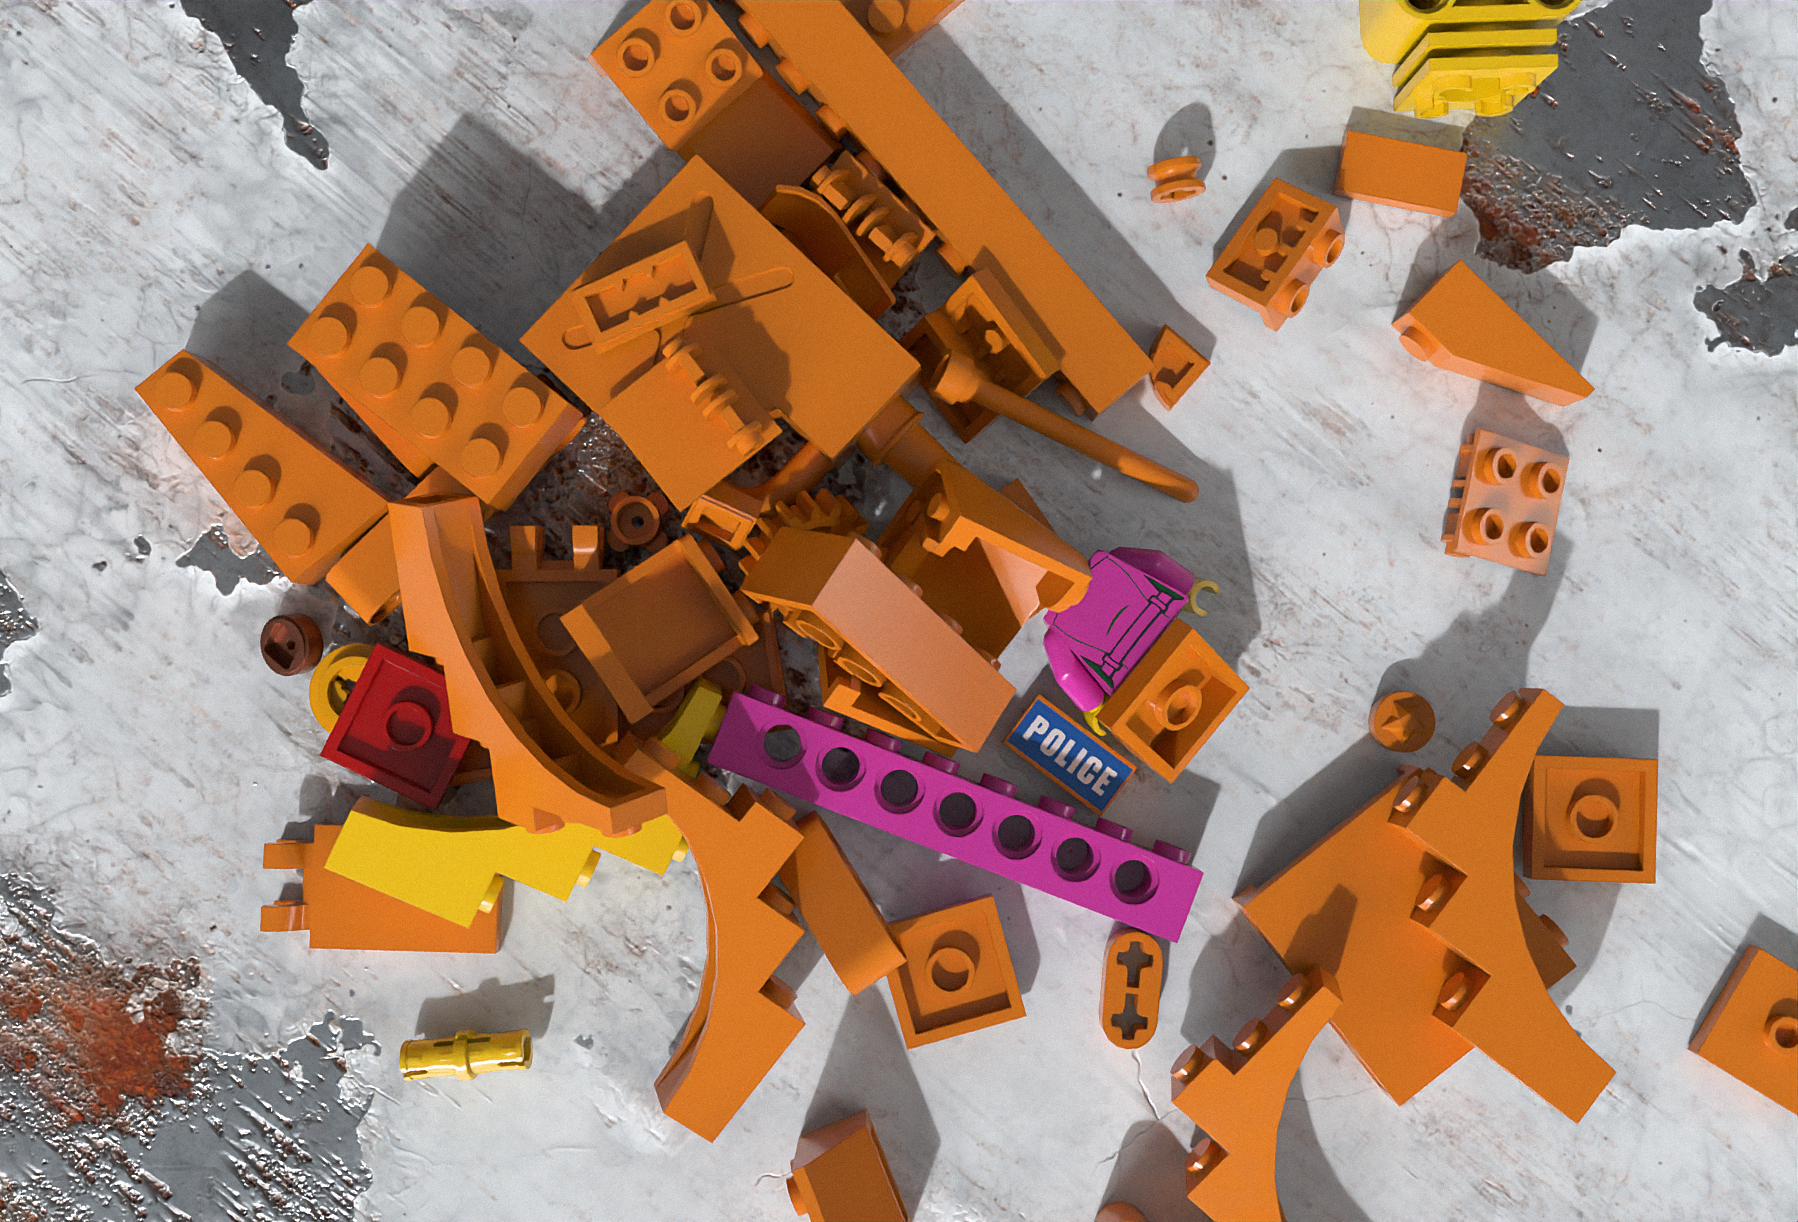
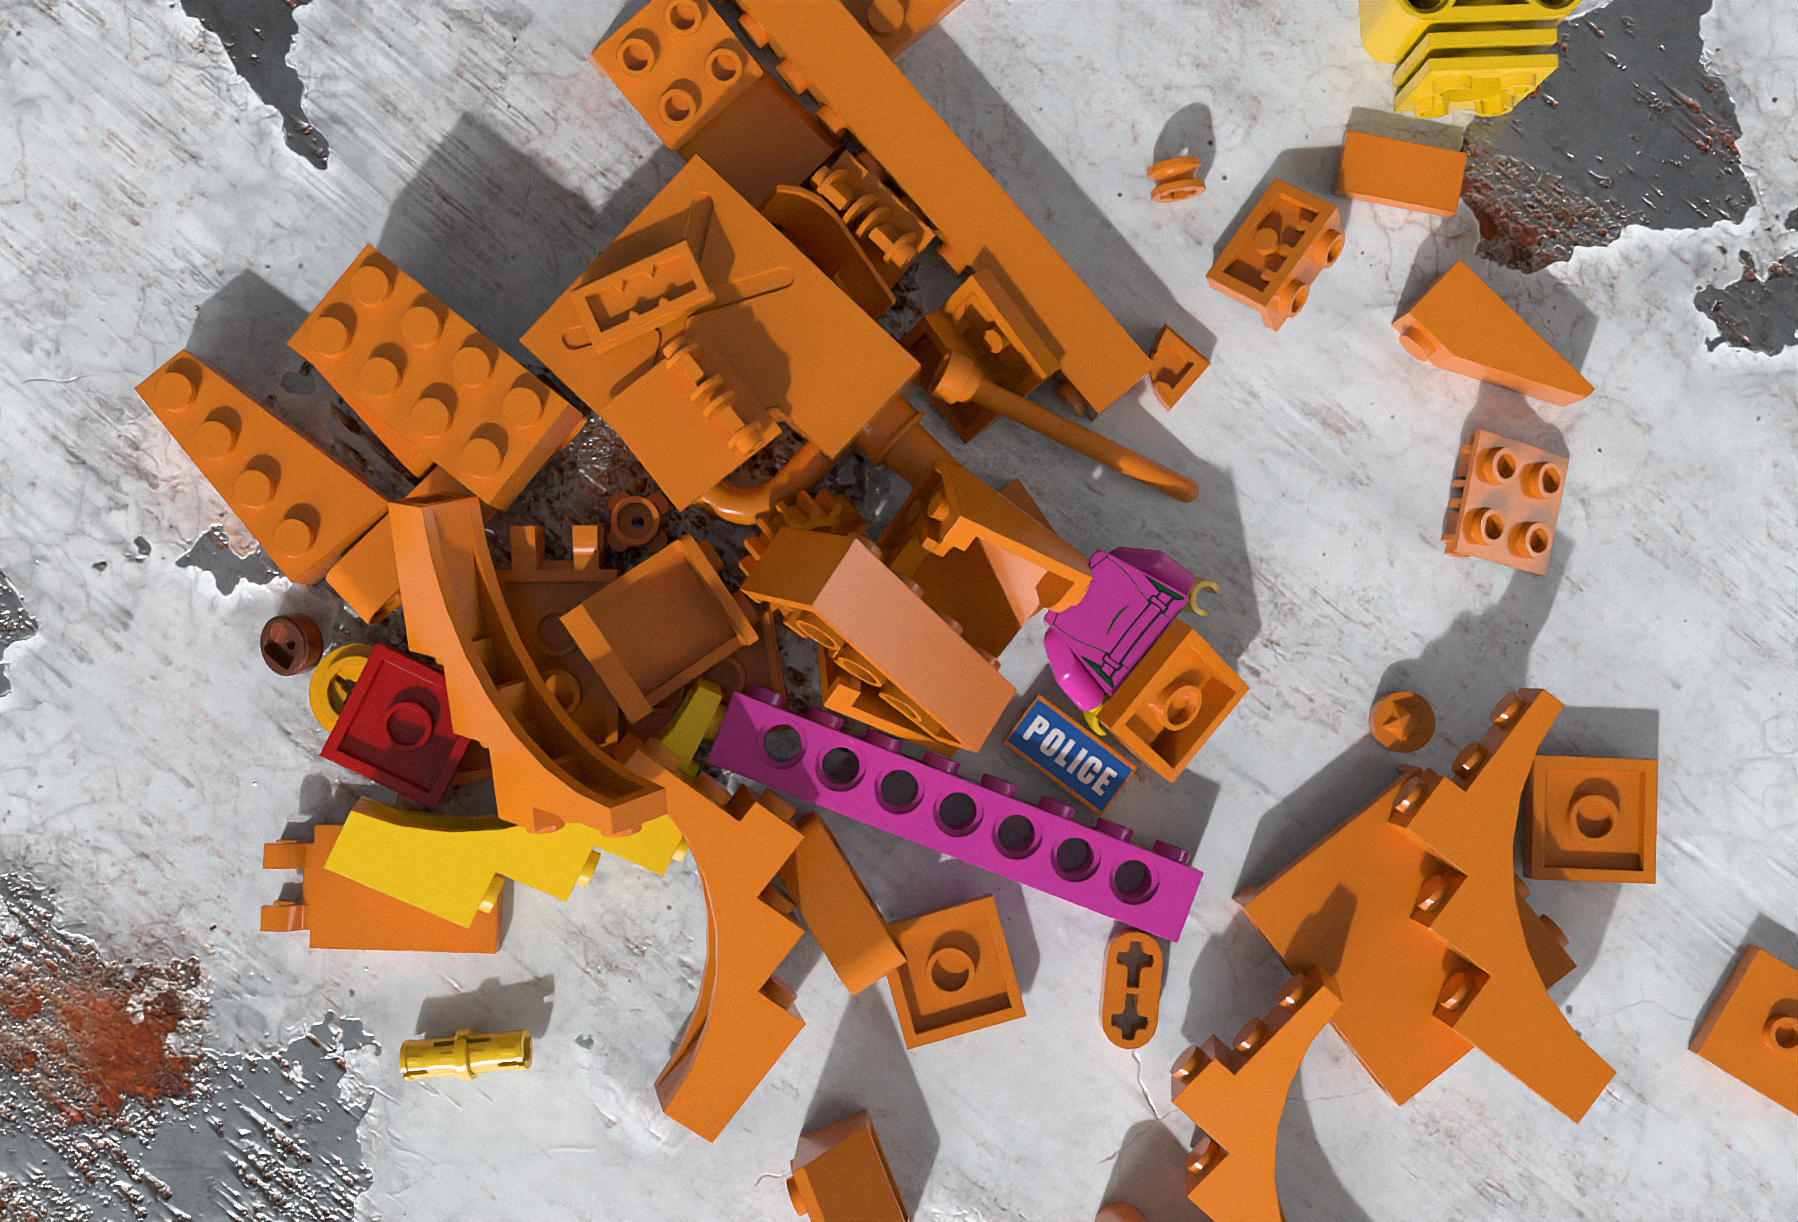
(723, 516): orange tile -> none

